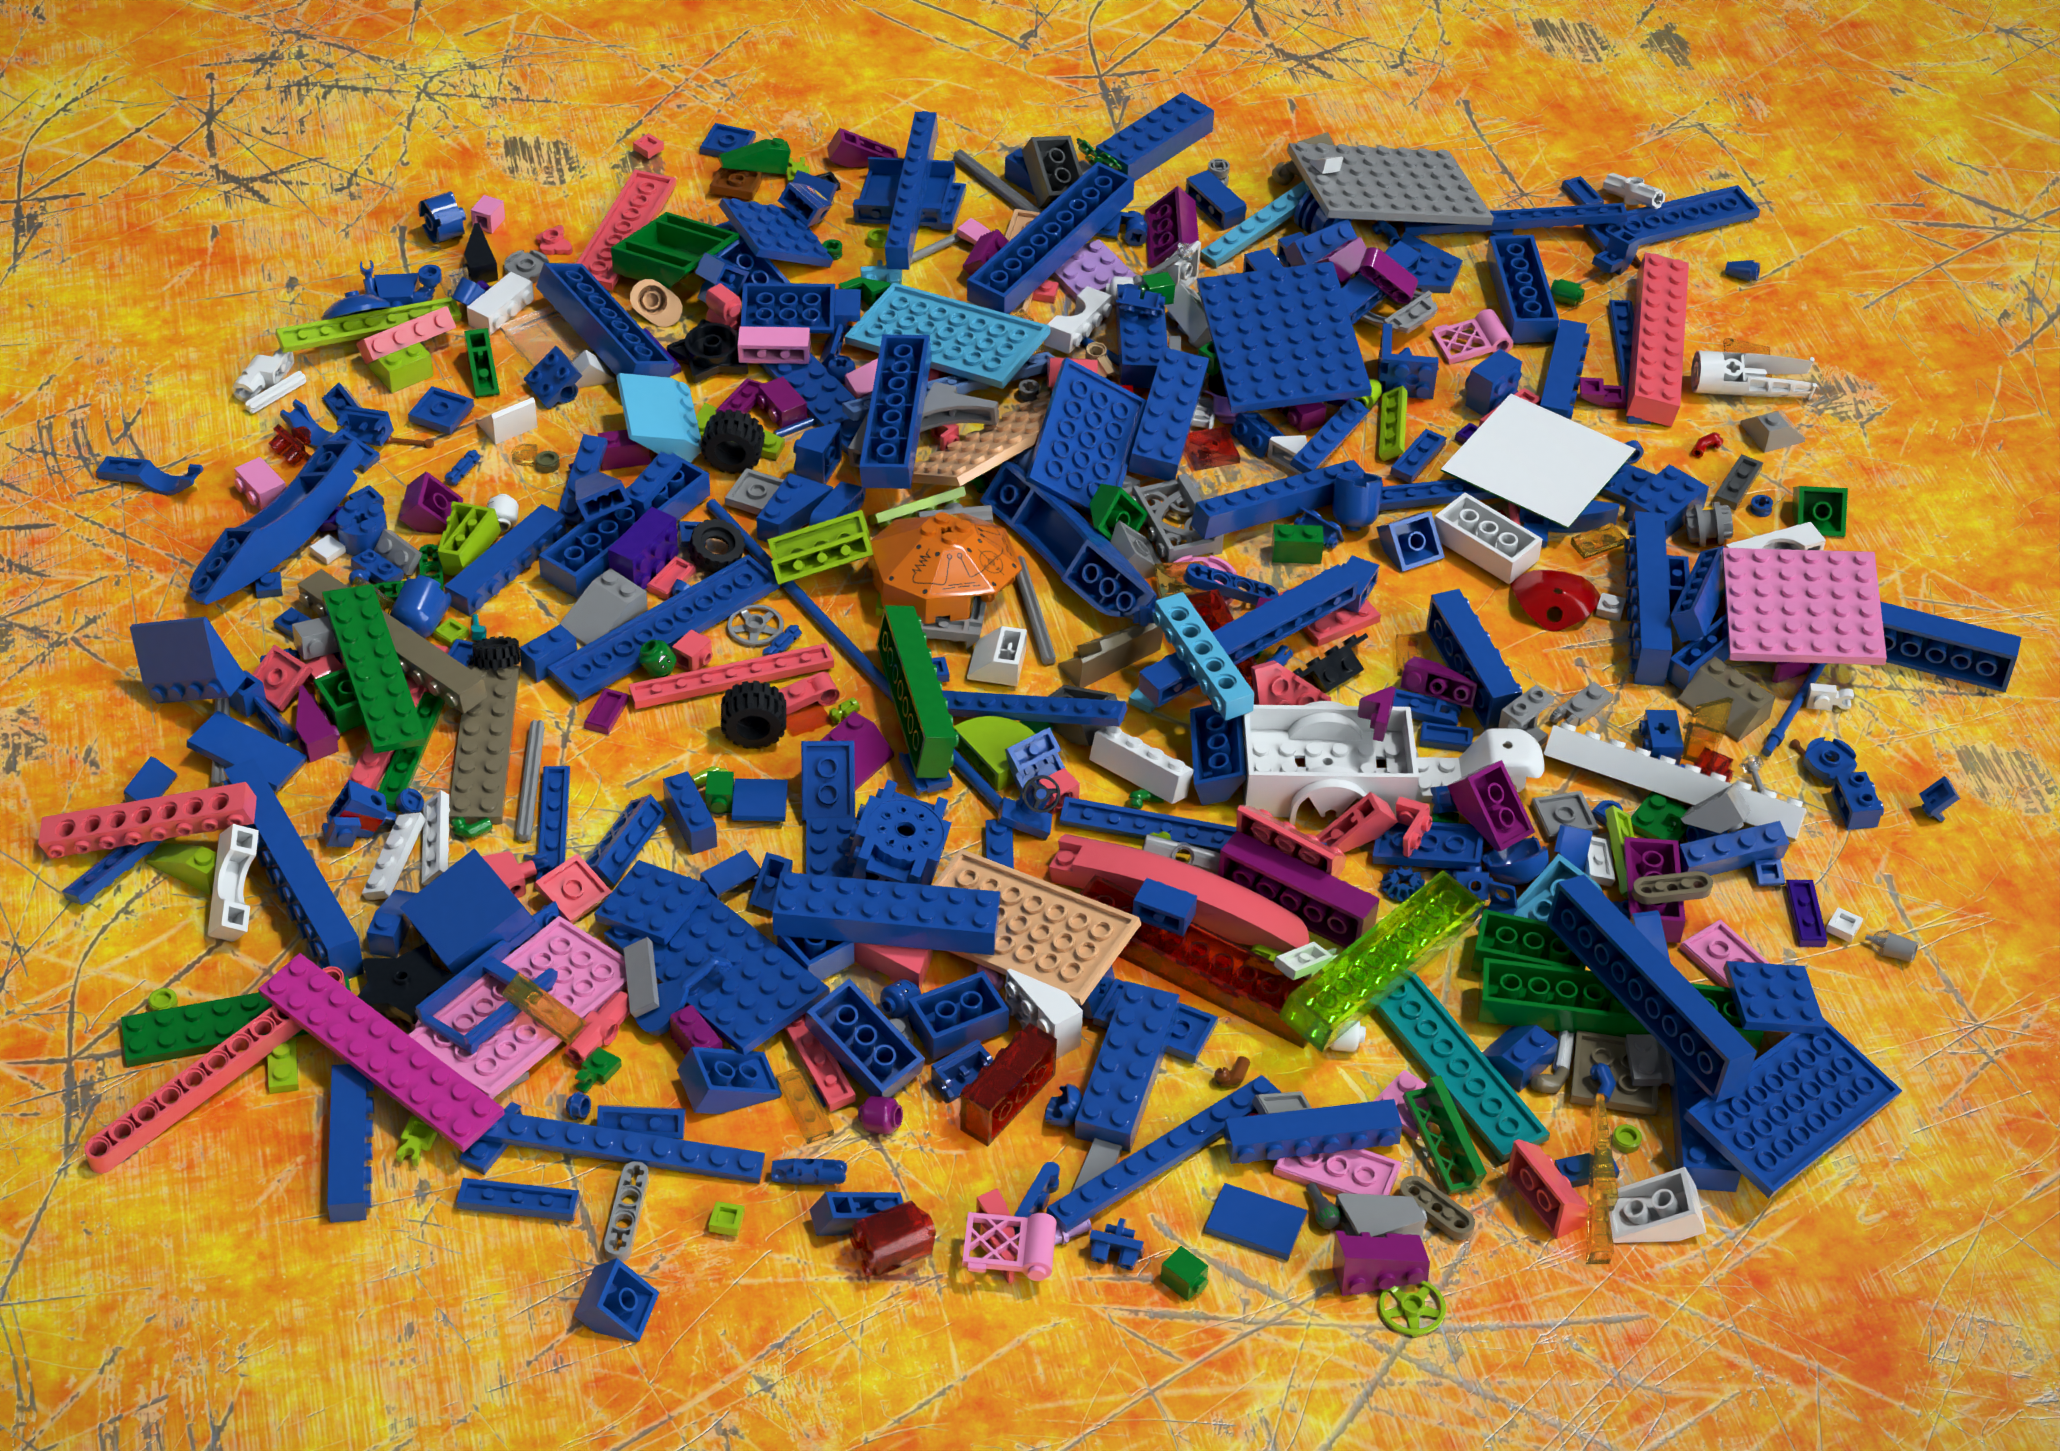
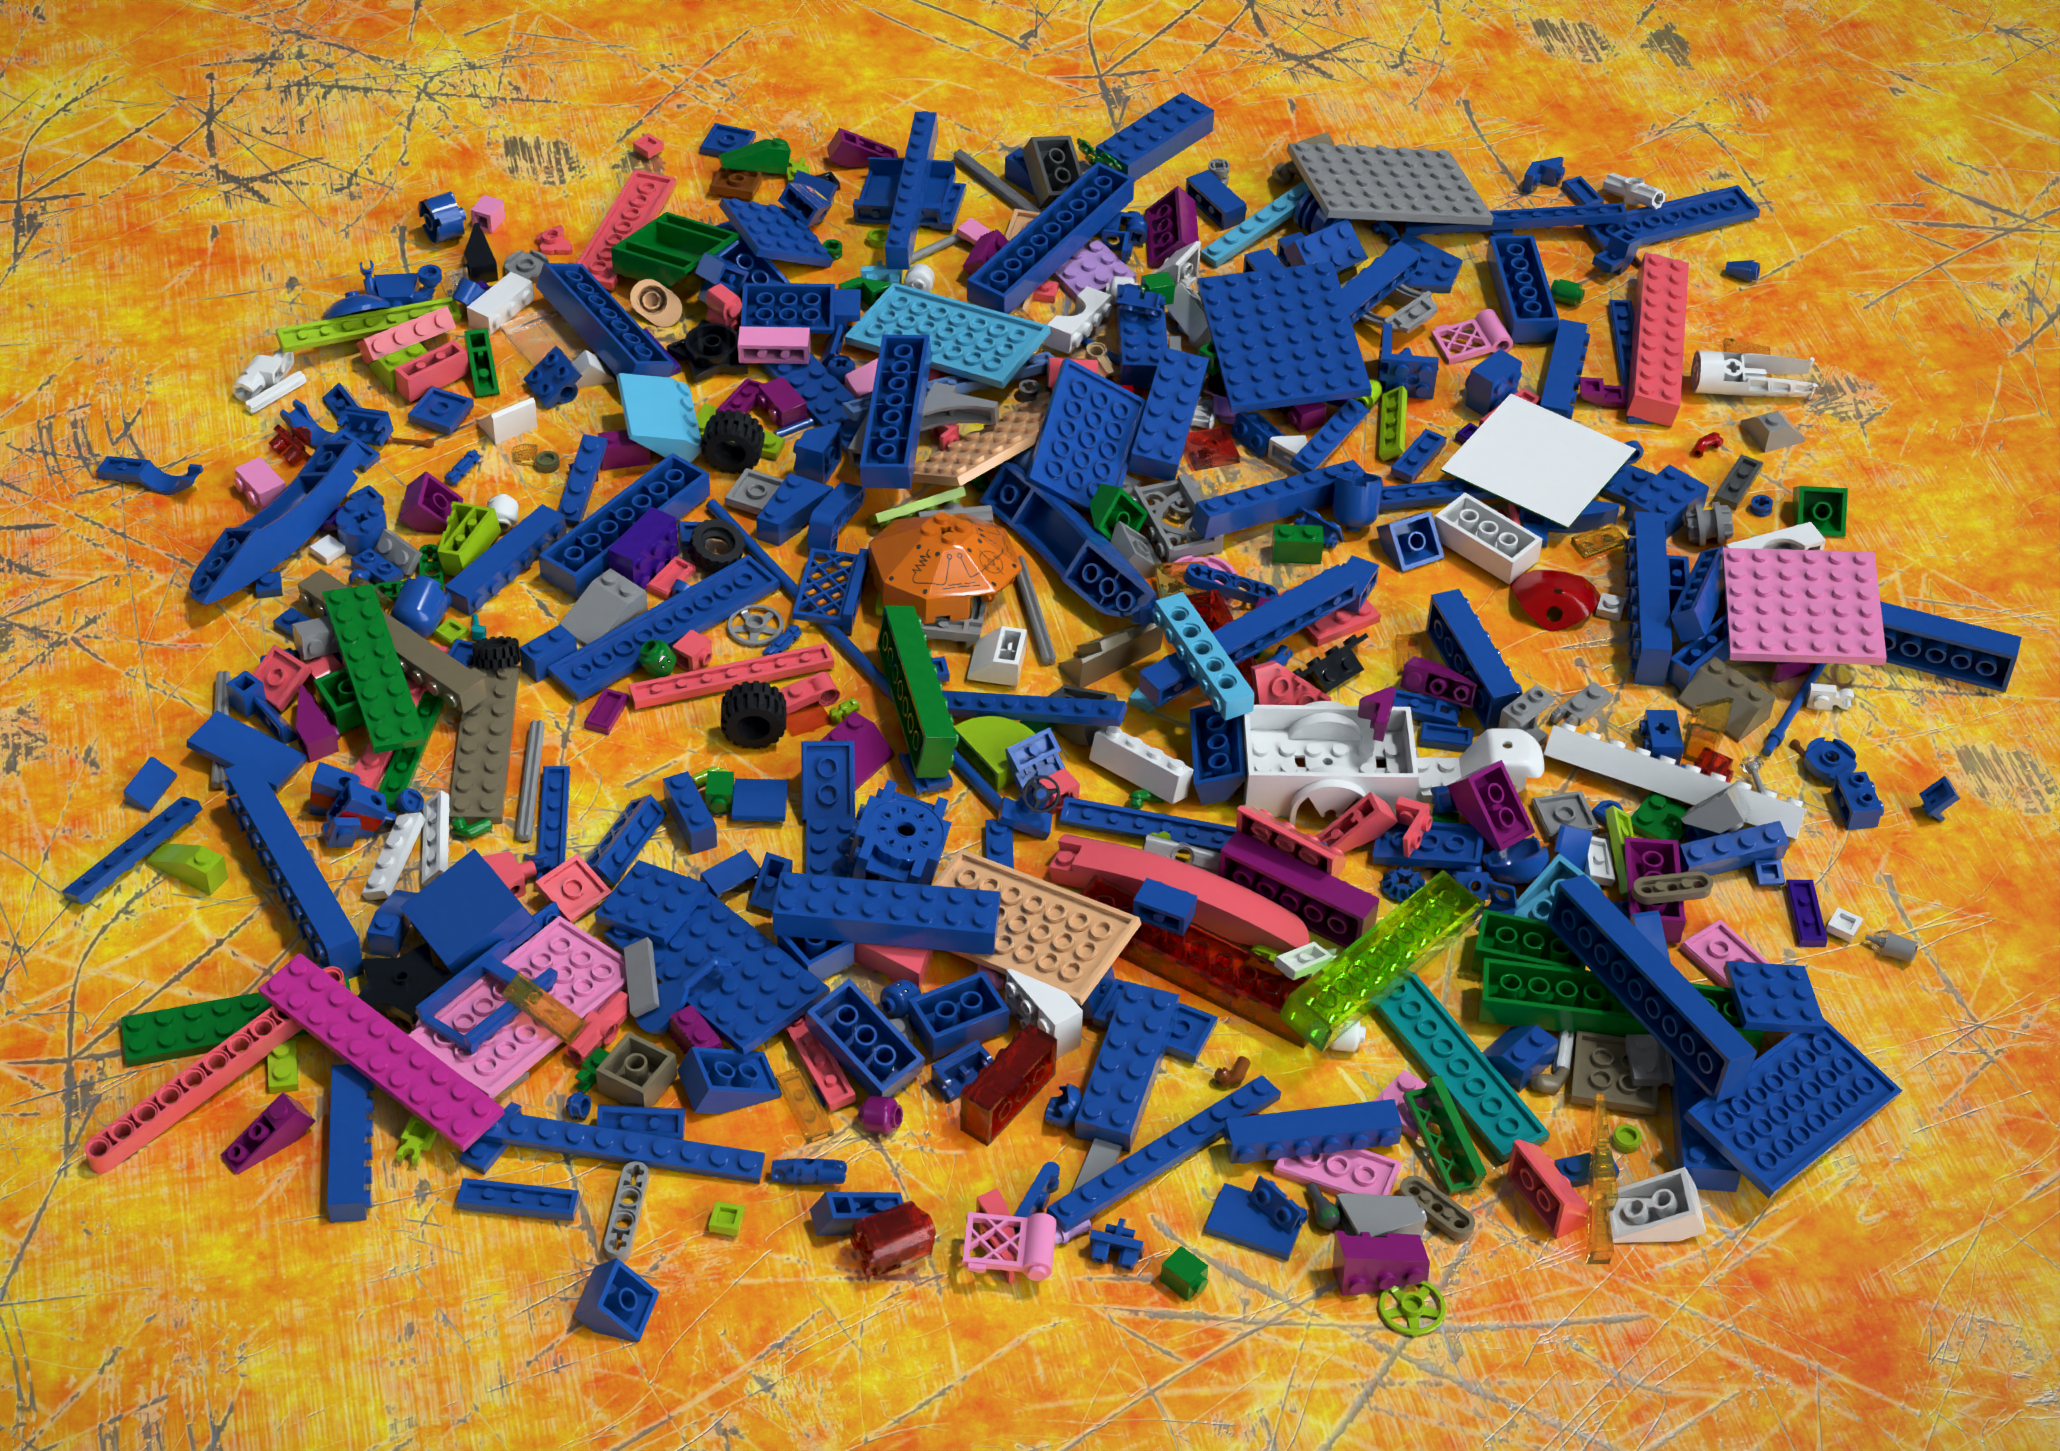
(147, 820): coral brick -> none
(162, 999): lime tile -> none
(184, 661): blue slope -> none
(228, 910): white arch -> none
(269, 1133): none -> magenta slope
(326, 787): none -> blue torso
(431, 369): none -> coral brick
(600, 495): blue slope -> none
(636, 1072): none -> dark tan brick
(653, 479): blue plate -> none
(820, 547): lime slope -> none
(850, 596): none -> blue fence
(920, 277): none -> white head
(1123, 245): none -> blue bracket
(1184, 252): piece -> none
(1276, 1205): none -> blue hinge
(1280, 1102): light grey tile -> none
(1327, 164): white slope -> none
(1346, 258): magenta brick -> none
(1388, 275): magenta beam -> none
(1543, 172): none -> blue slope
(1604, 1075): blue arm -> none

